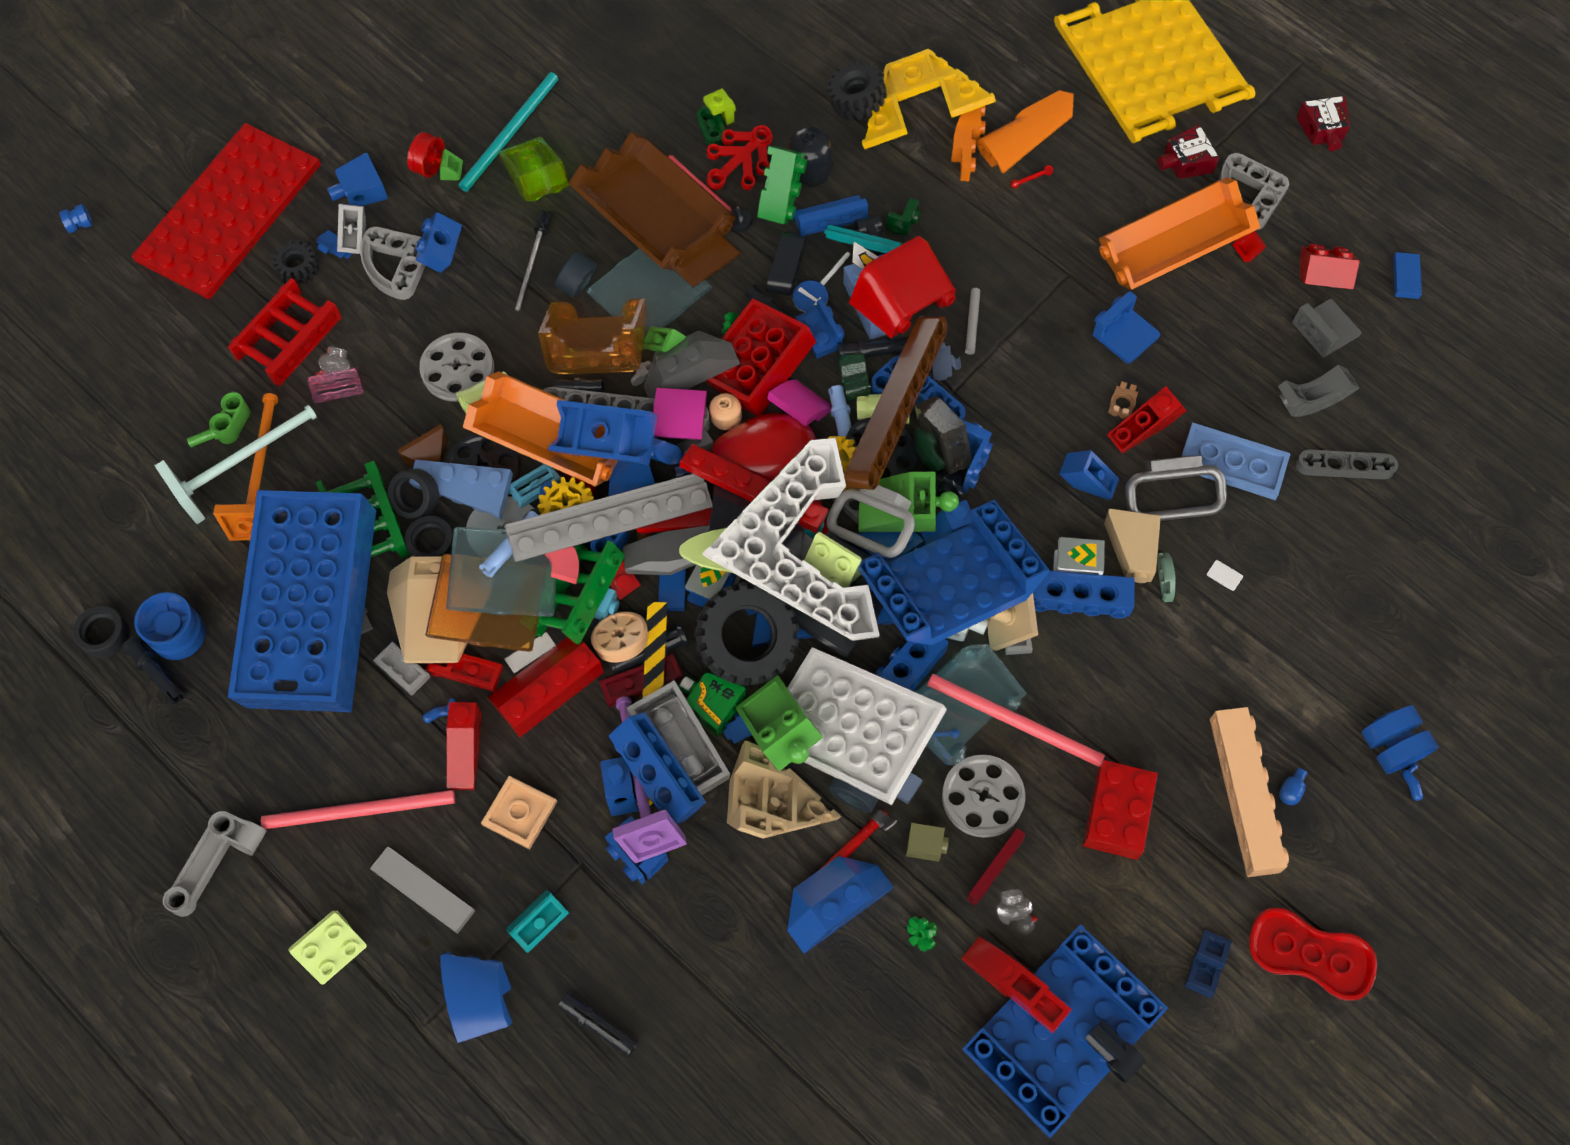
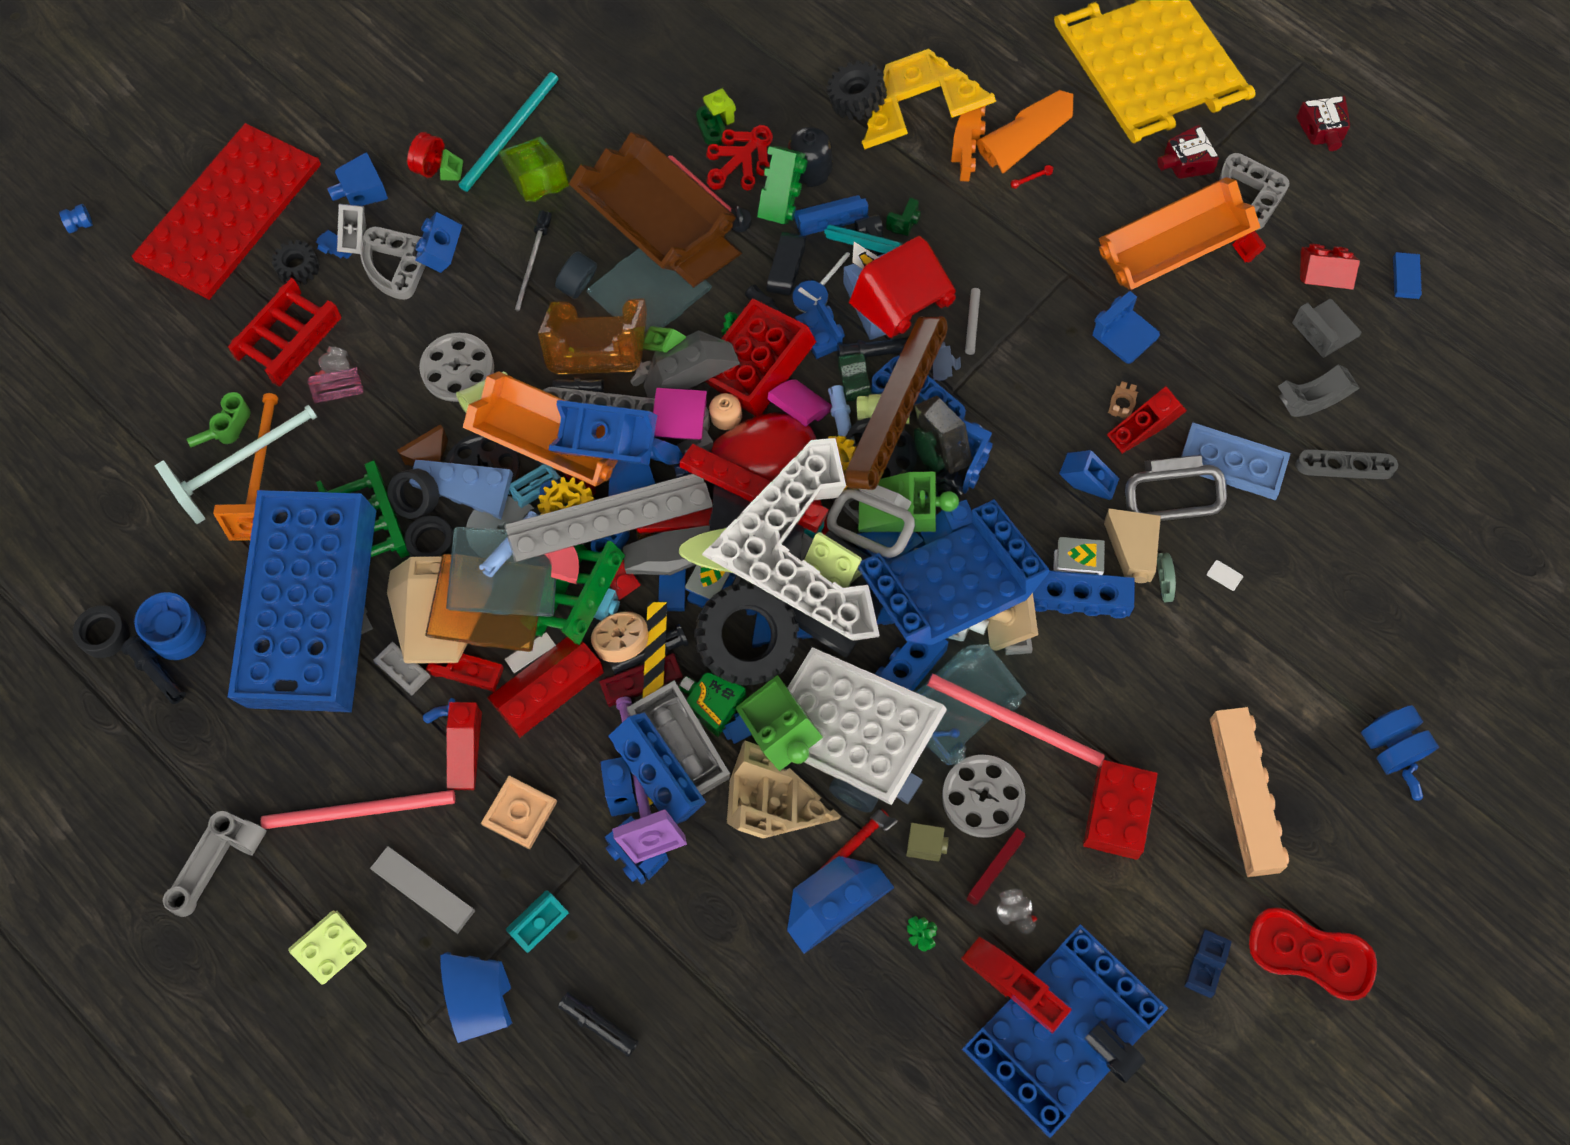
(1293, 788): blue cylinder -> none

